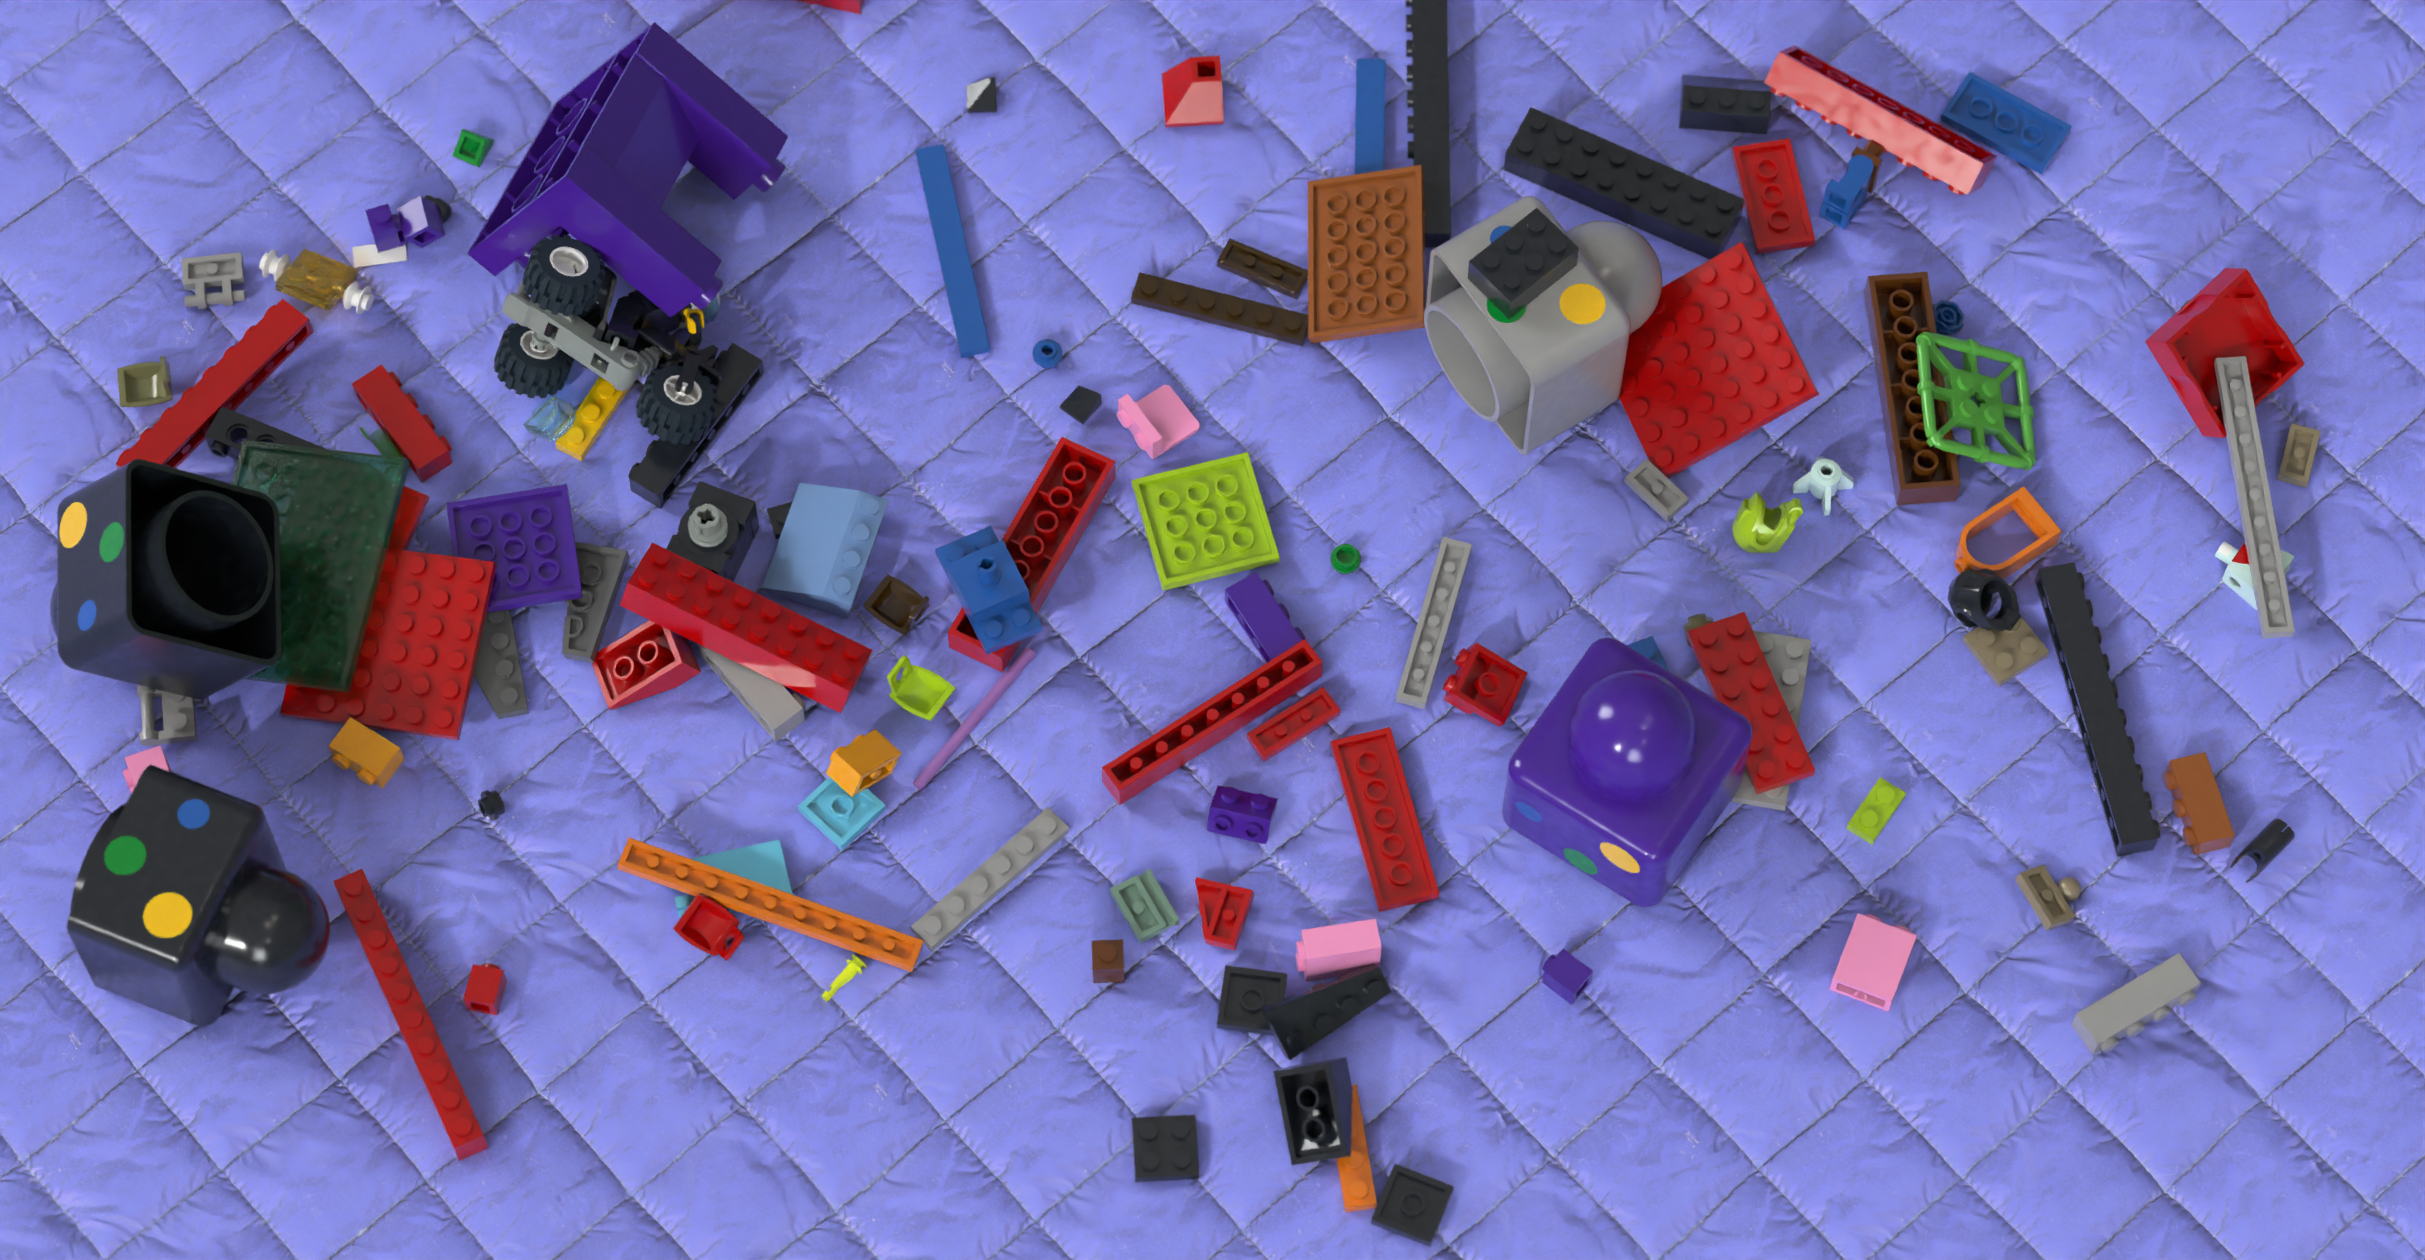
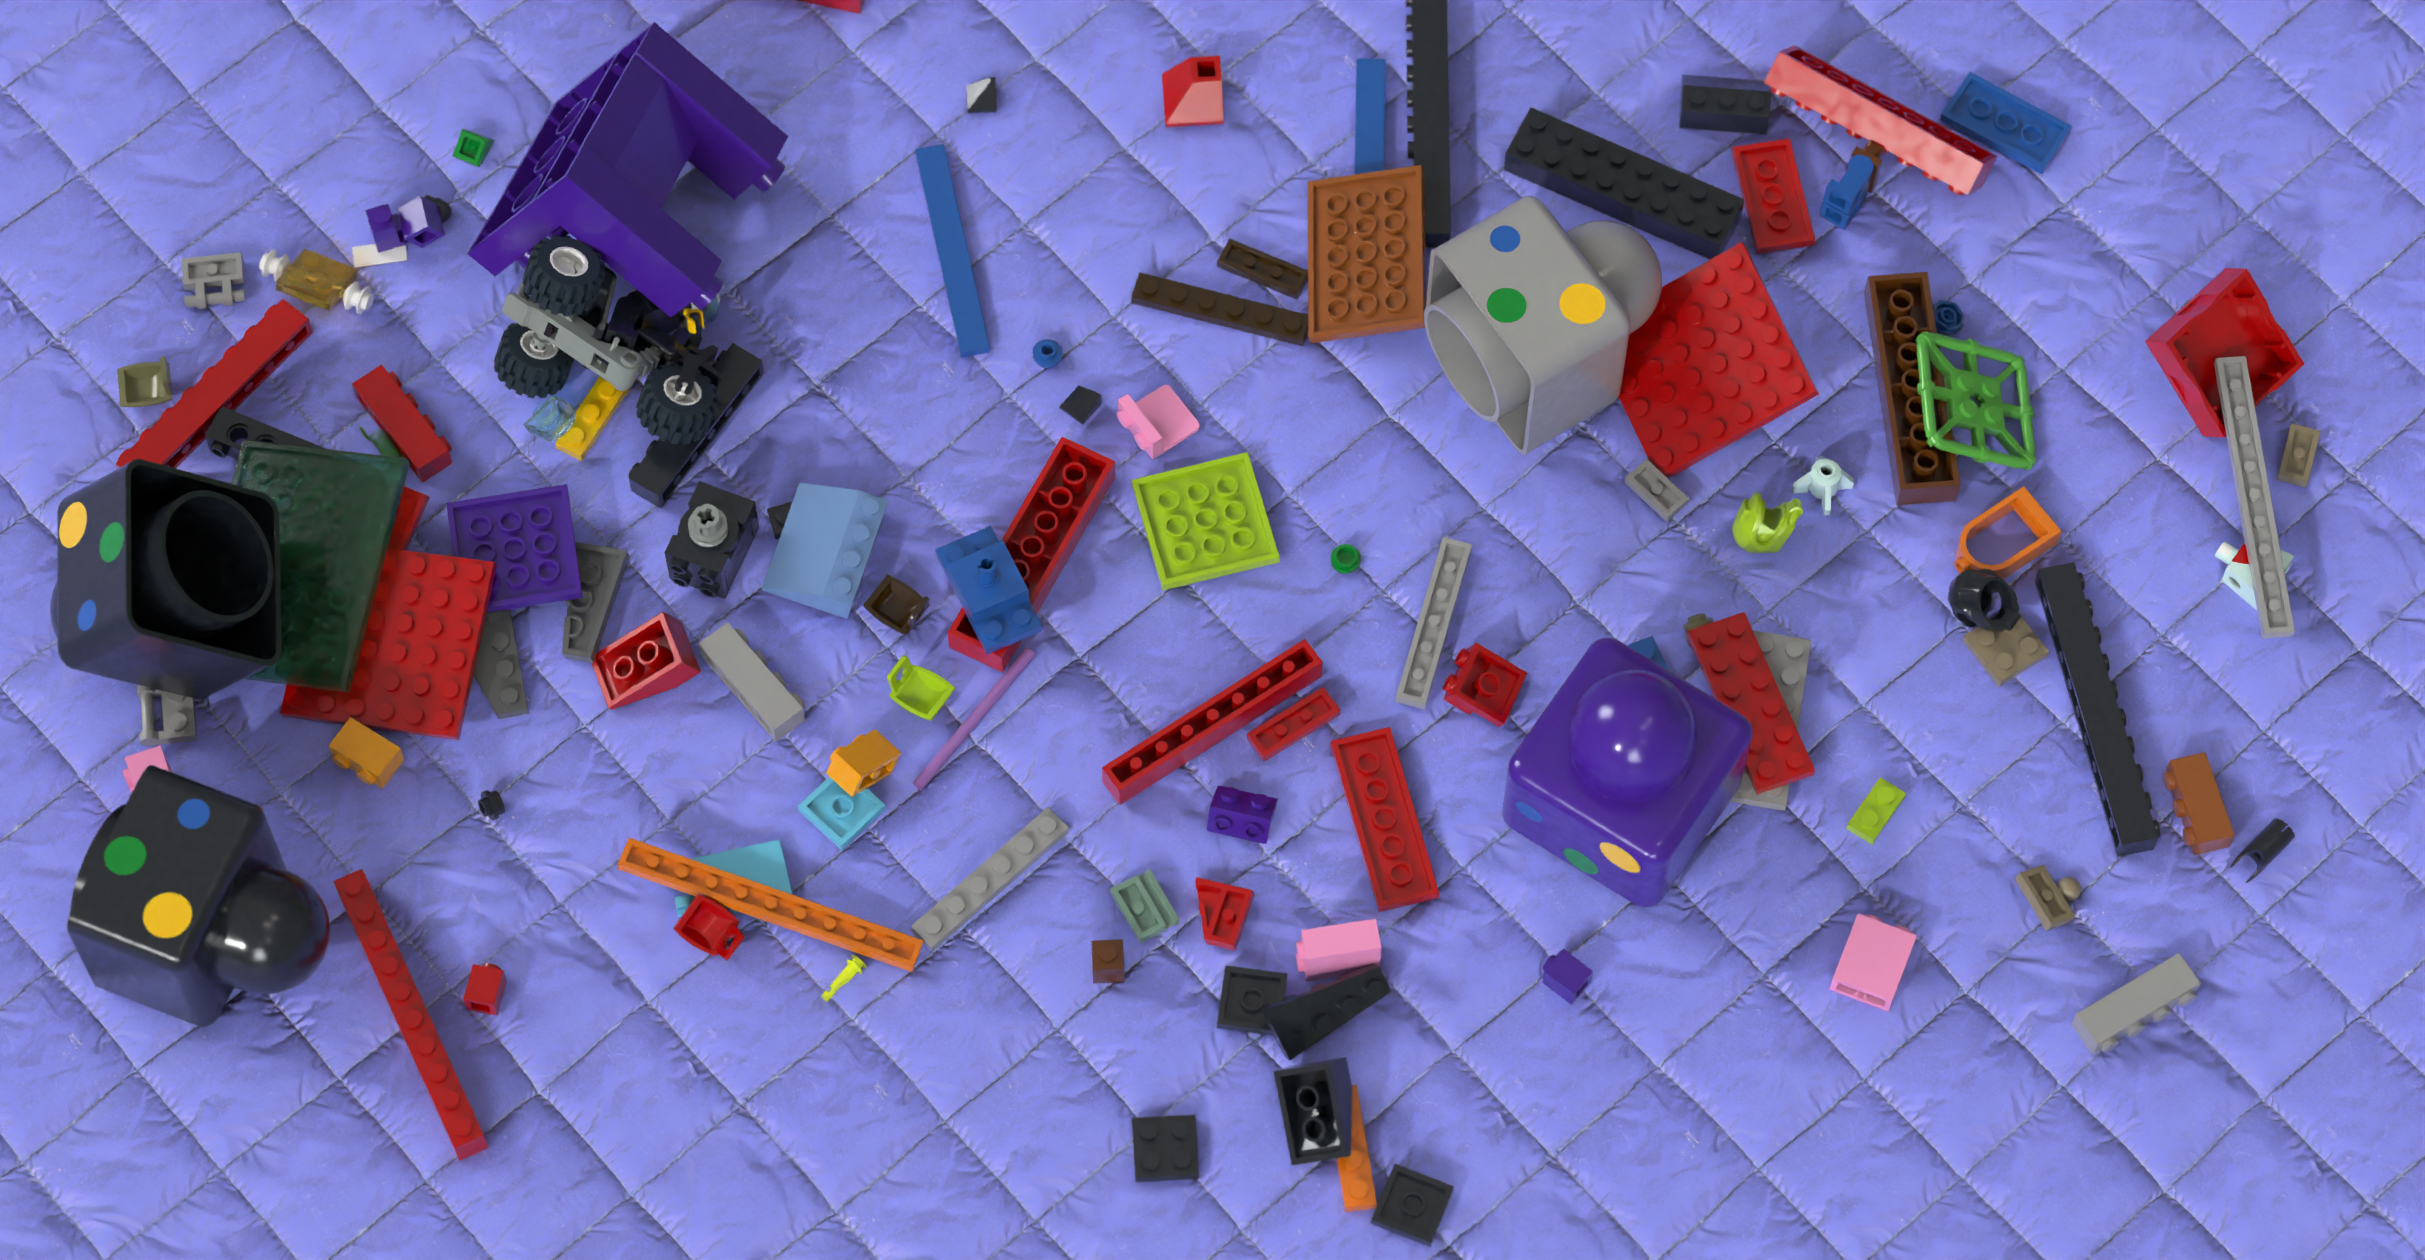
(746, 627): red brick -> none
(1262, 617): dark purple brick -> none
(1523, 263): black brick -> none

